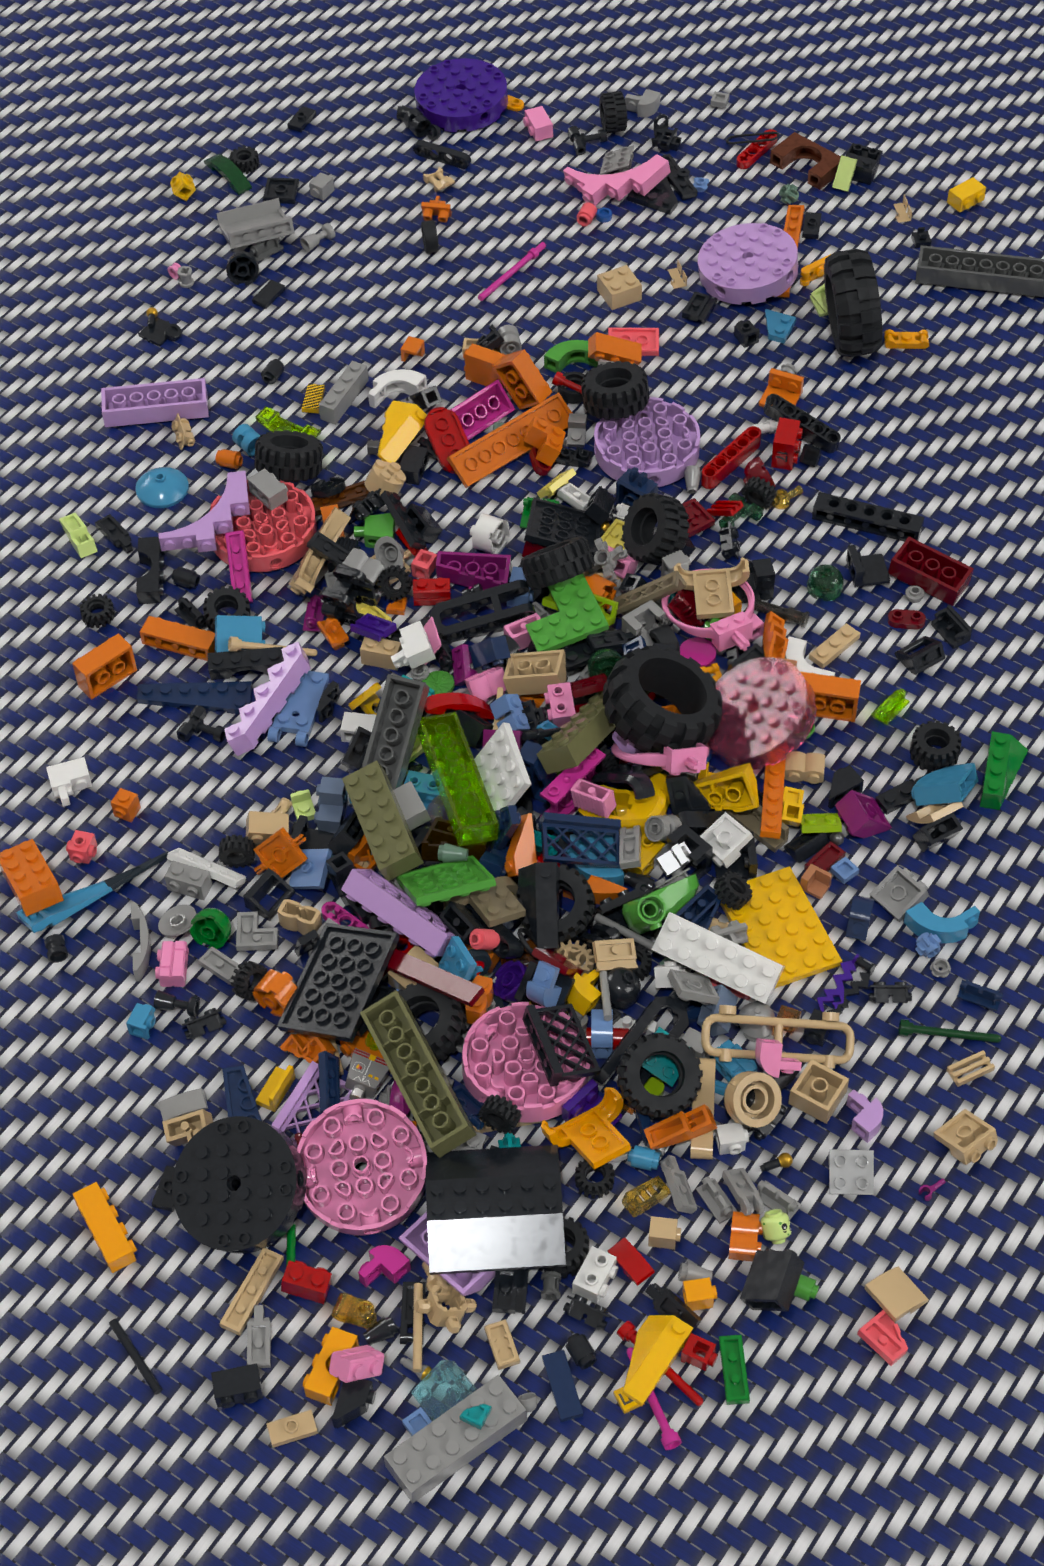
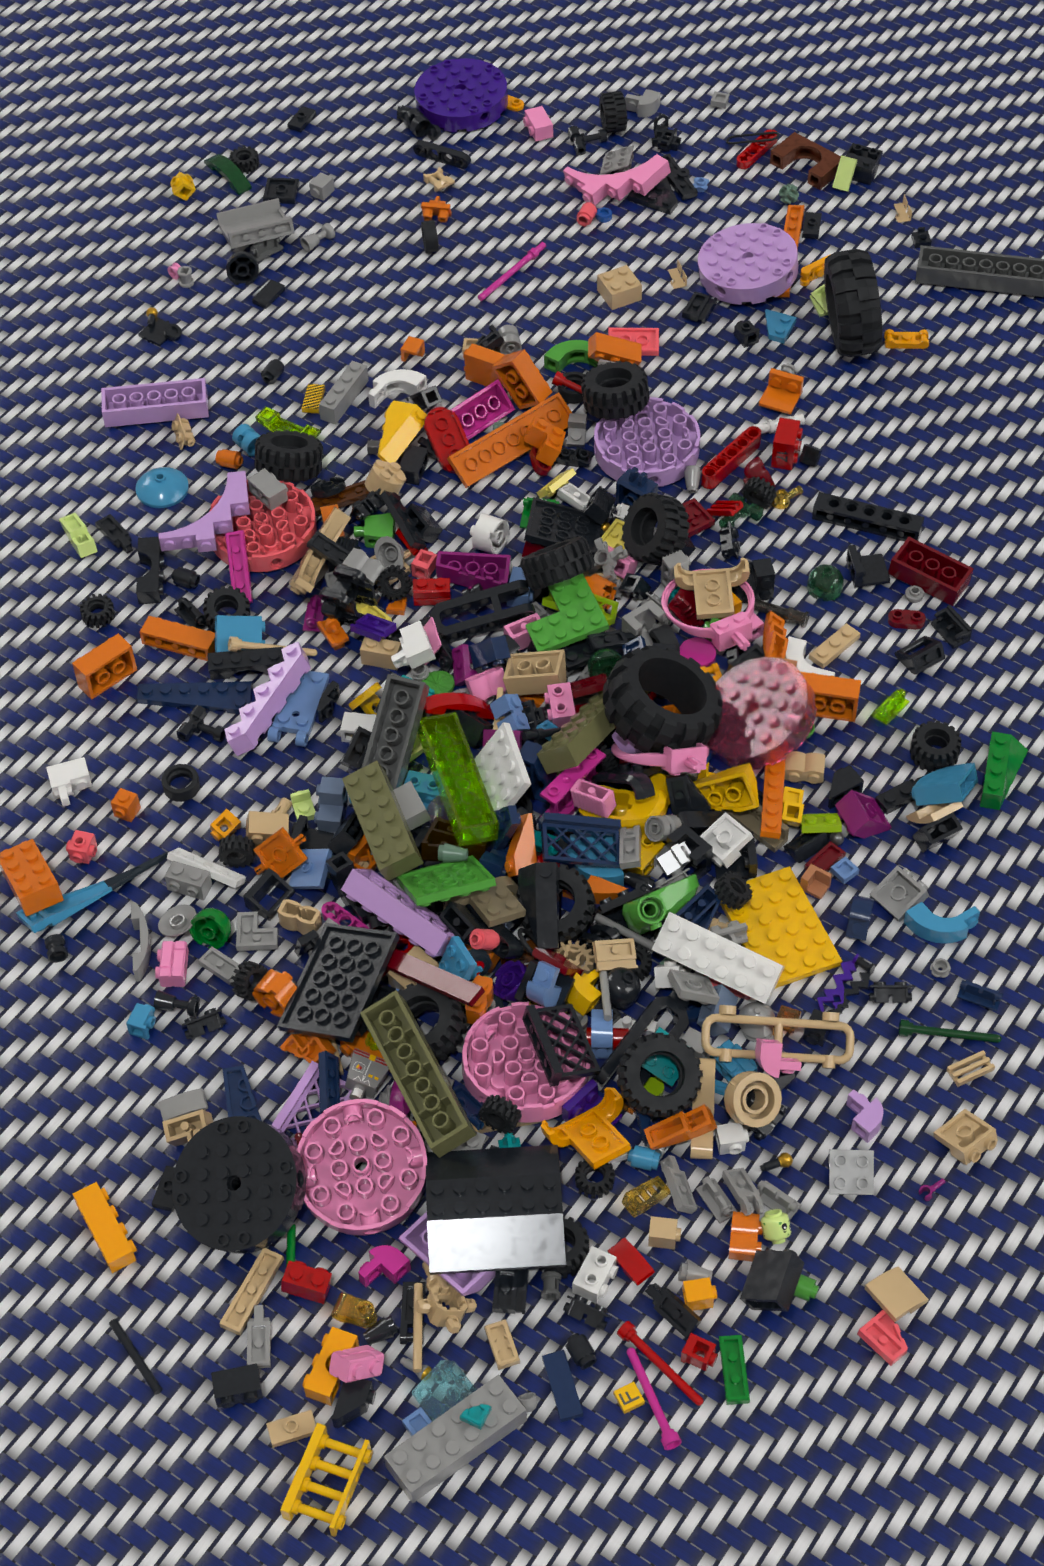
(183, 794): none -> black tyre
(225, 819): none -> light orange brick
(276, 1088): yellow panel -> none
(311, 1461): none -> yellow fence
(653, 591): dark tan fence -> none
(654, 1351): yellow wedge -> none
(818, 1091): tan brick -> none
(825, 438): black beam -> none
(928, 945): medium blue gear -> none
(966, 194): yellow brick -> none

